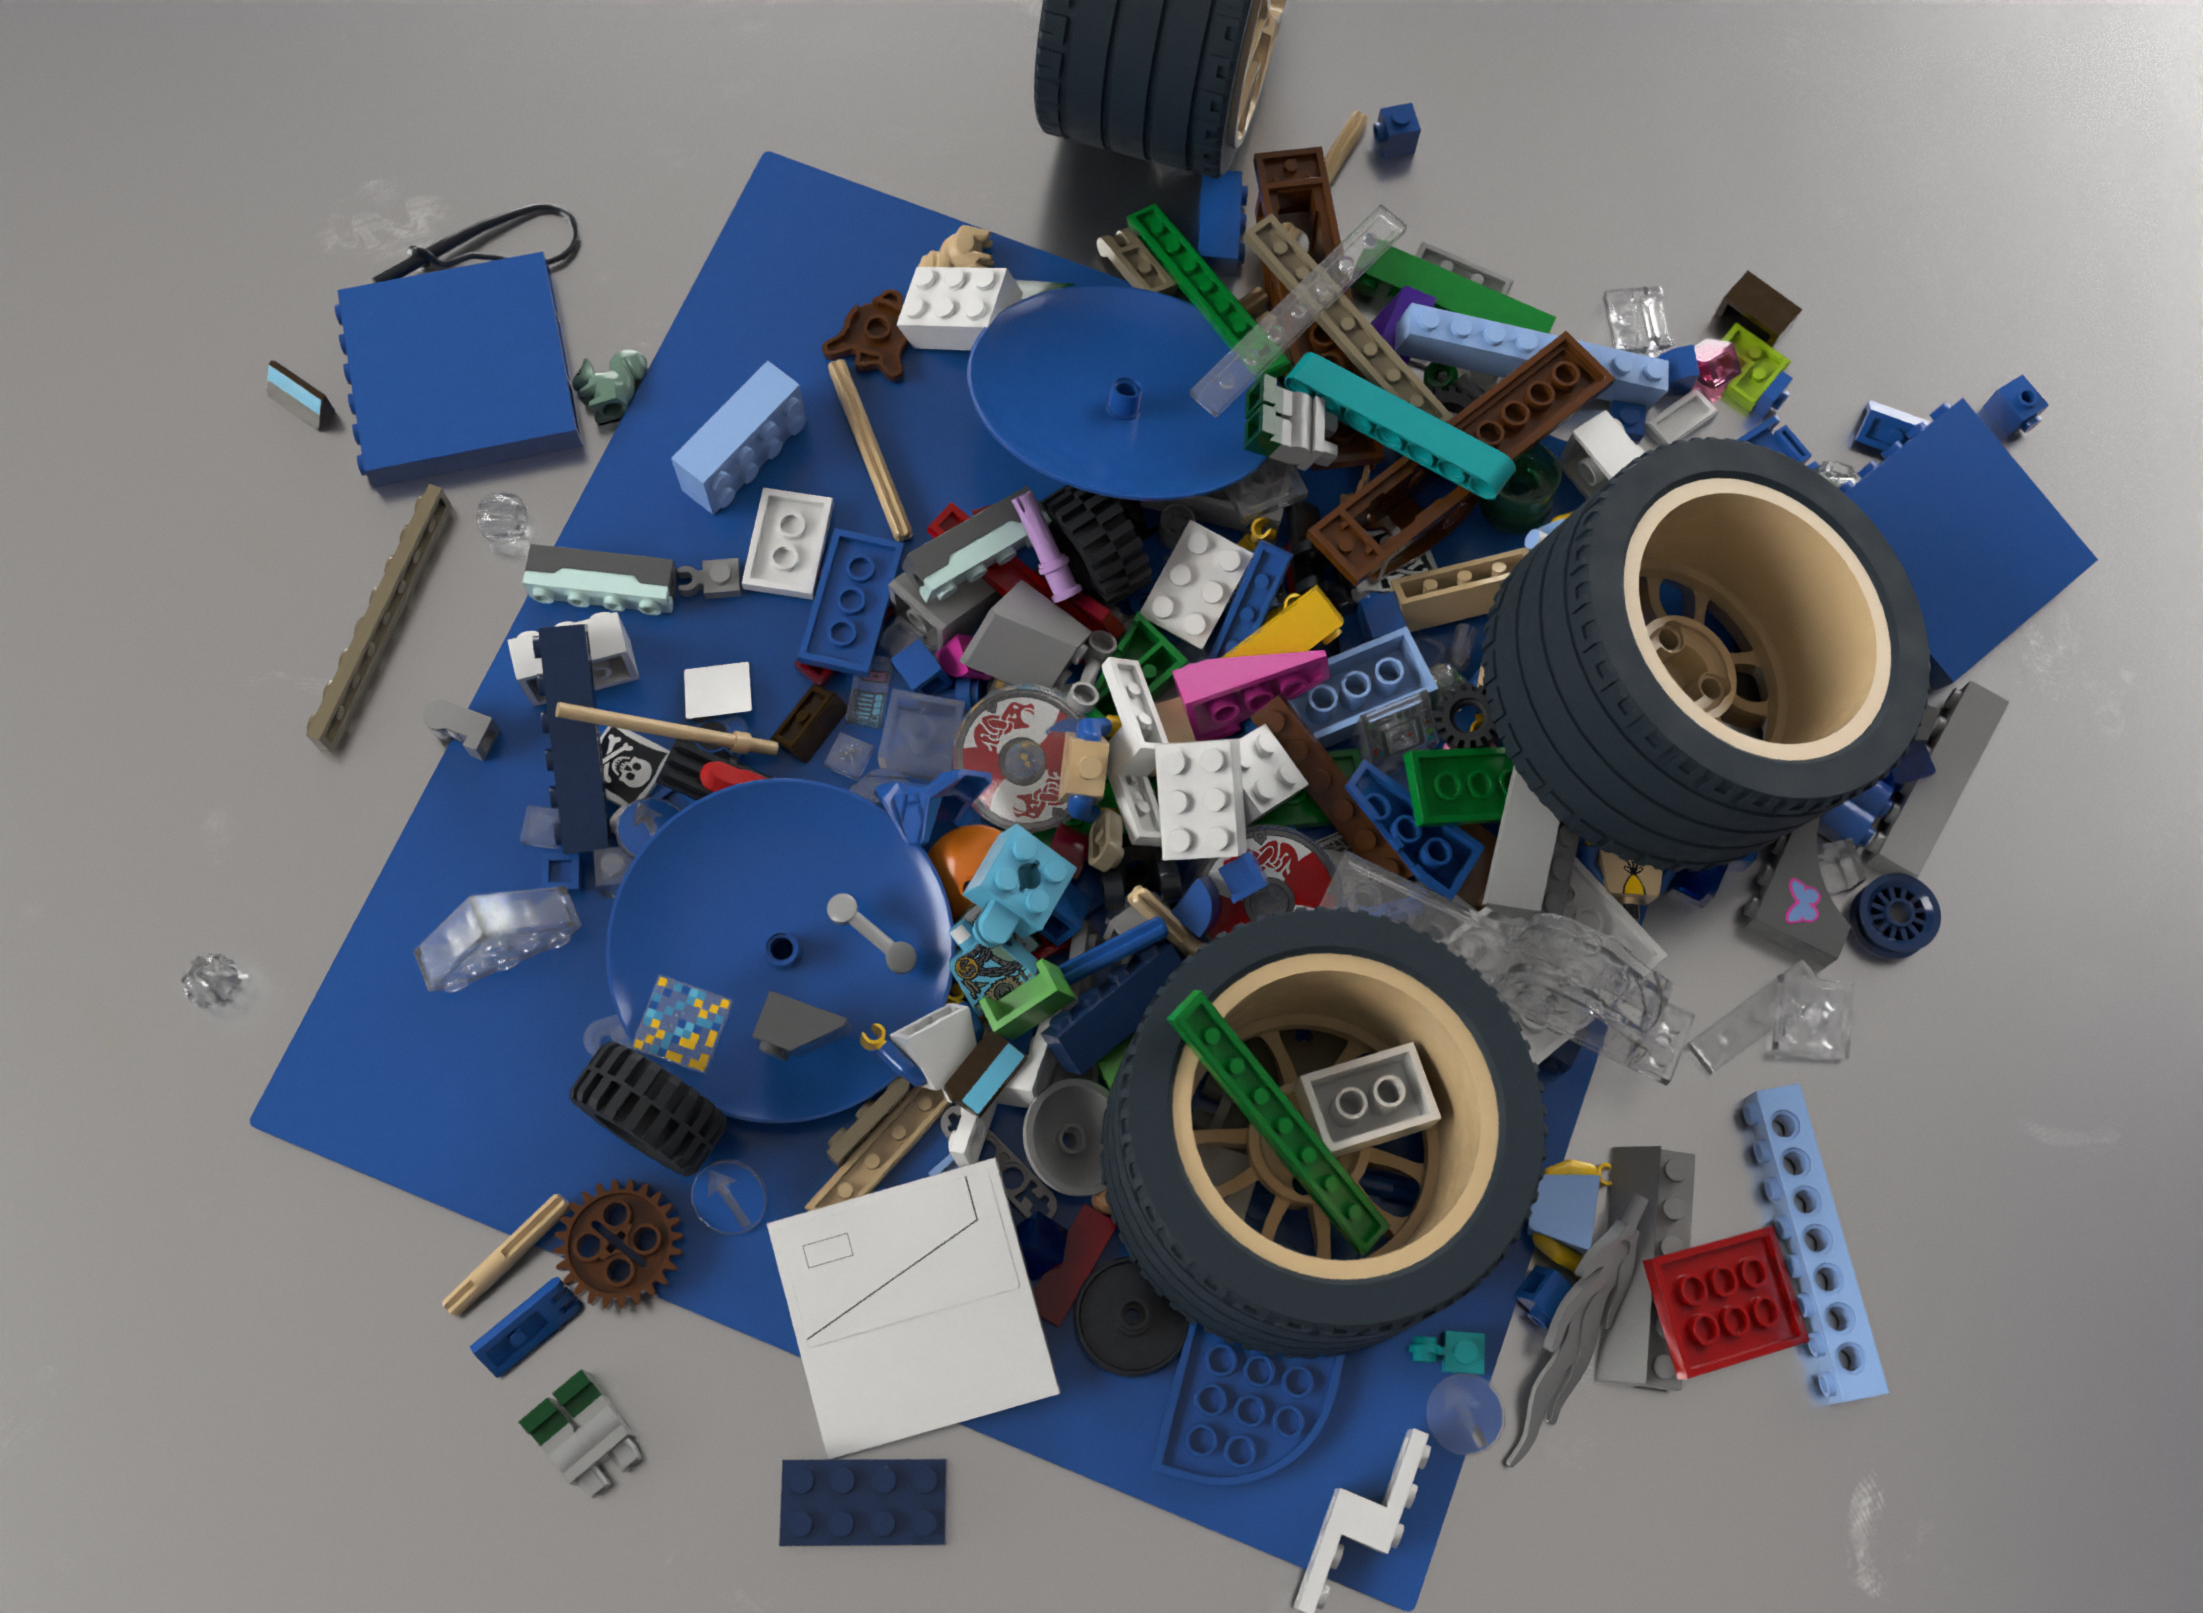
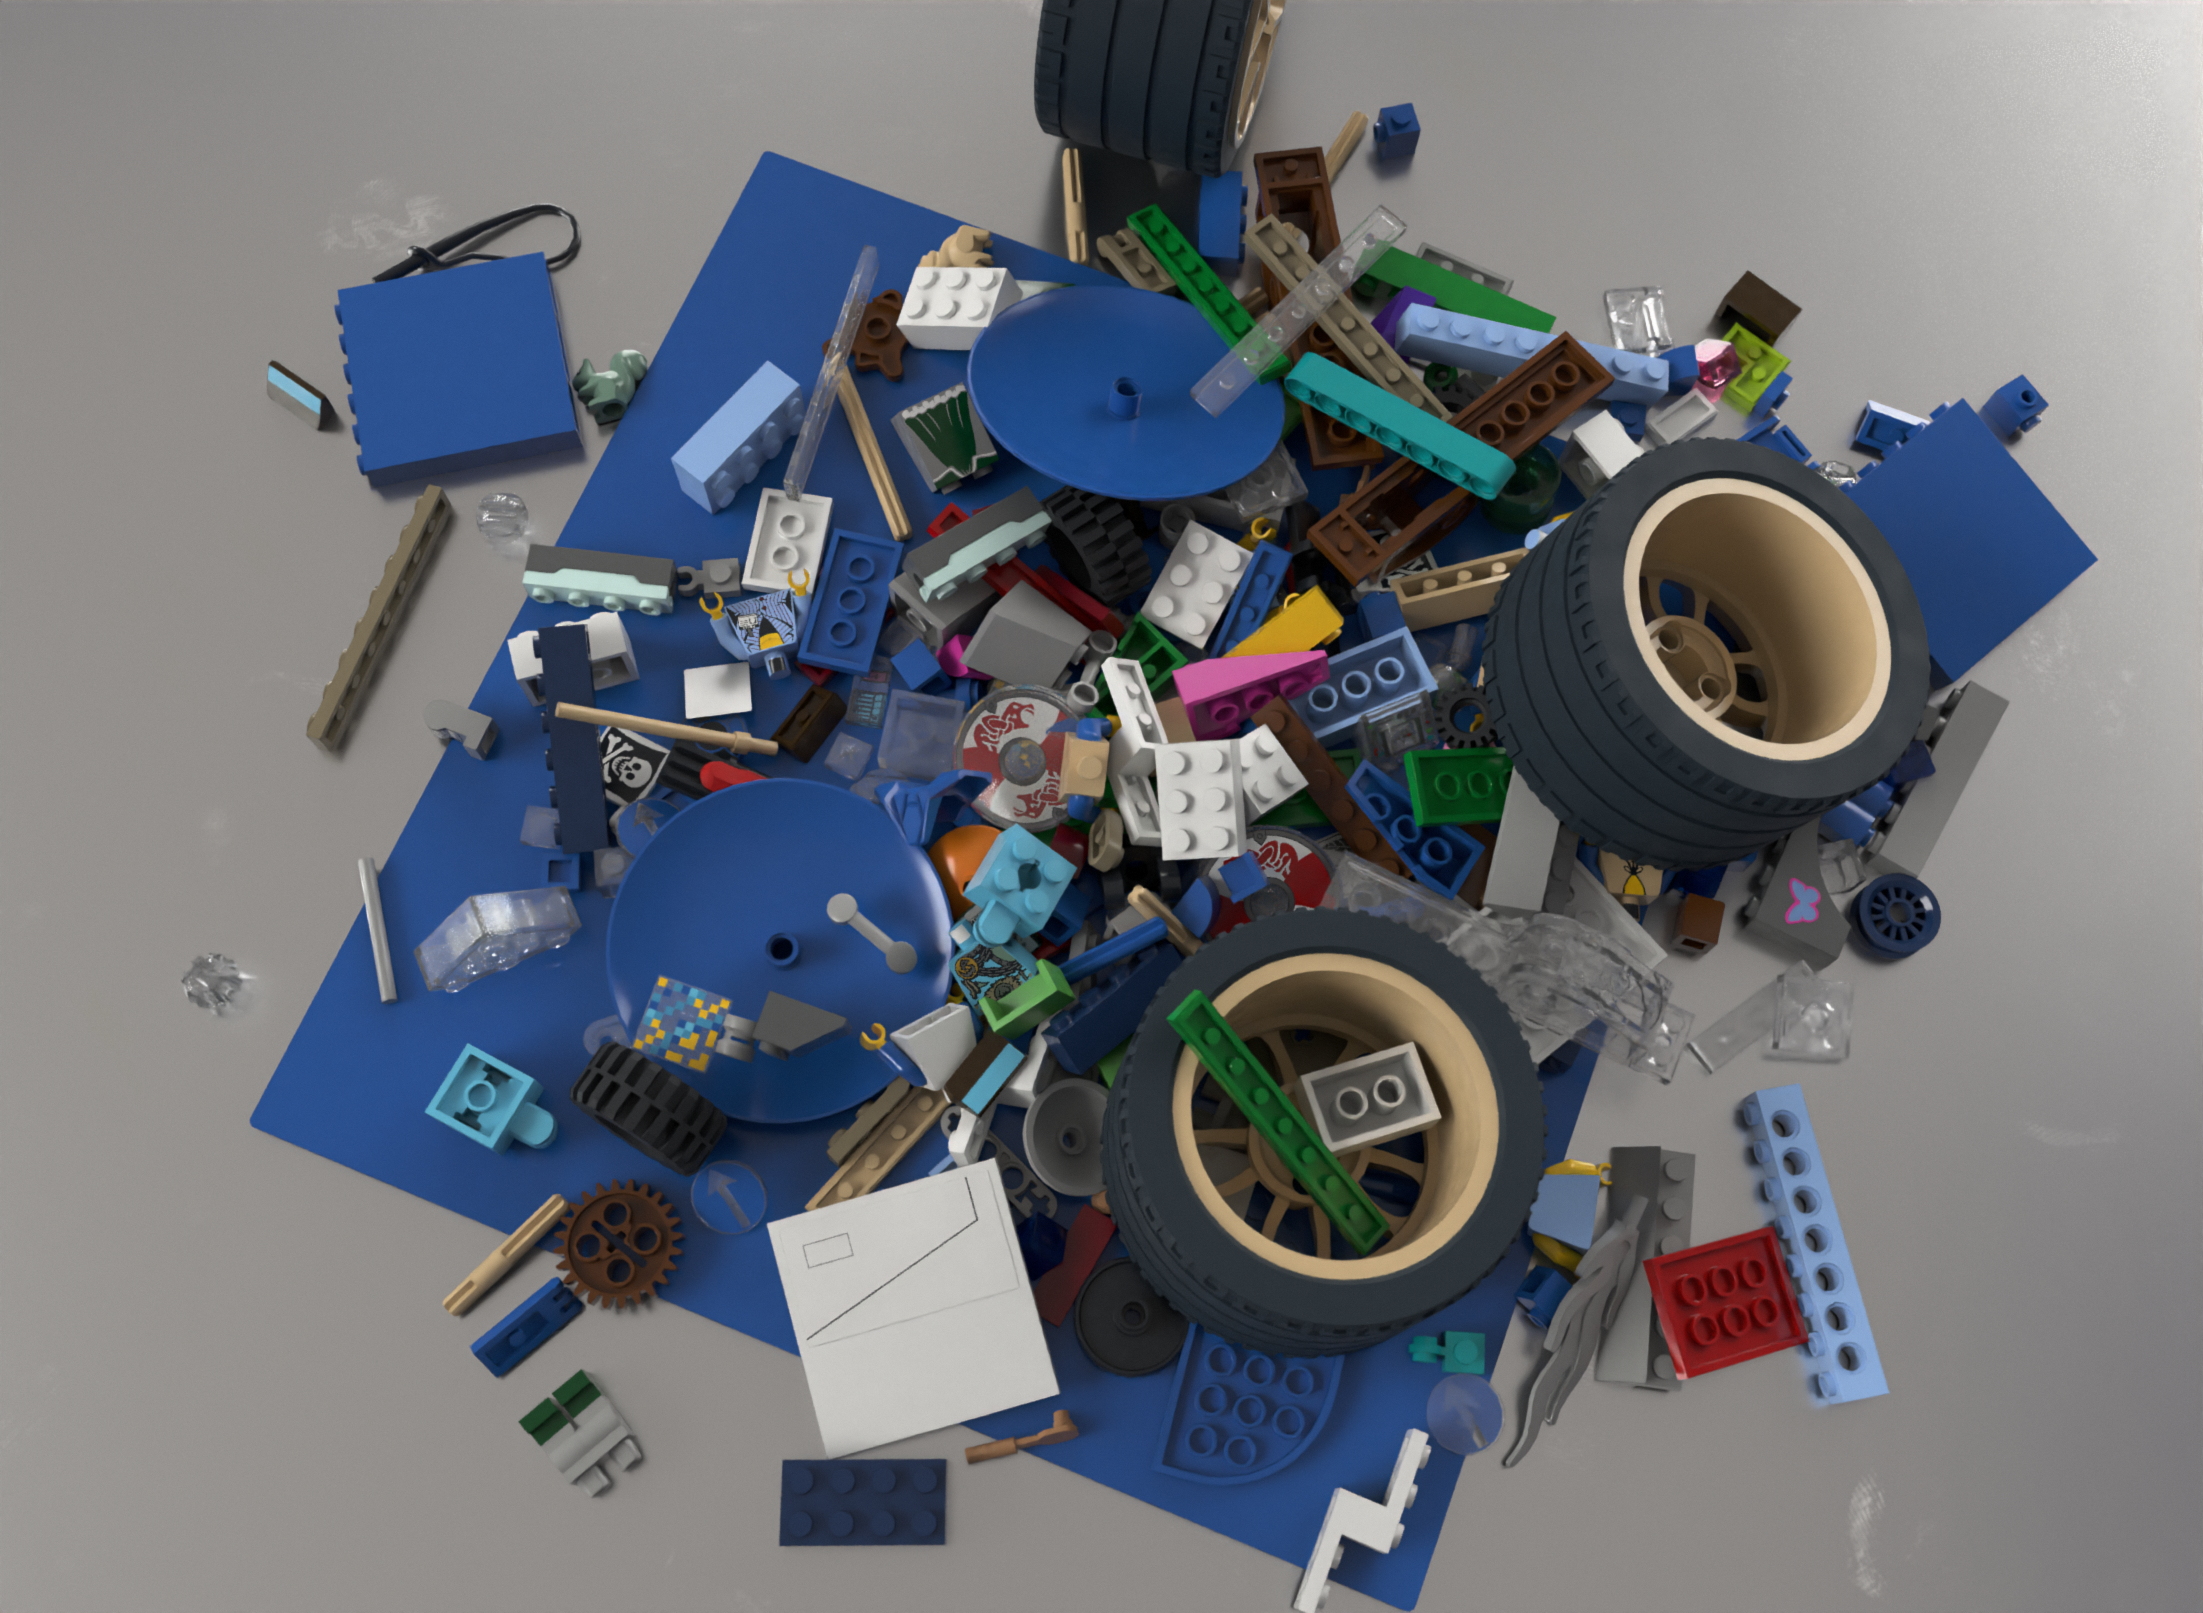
(377, 931): none -> light grey bar
(492, 1103): none -> medium azure brick
(740, 1029): none -> light grey wheel
(765, 627): none -> light blue torso
(831, 374): none -> clear tile
(946, 439): none -> slope
(1052, 562): lavender pin -> none
(1062, 1431): none -> medium nougat piece
(1075, 206): none -> tan axle
(1288, 425): hips -> none
(1698, 923): none -> reddish brown panel

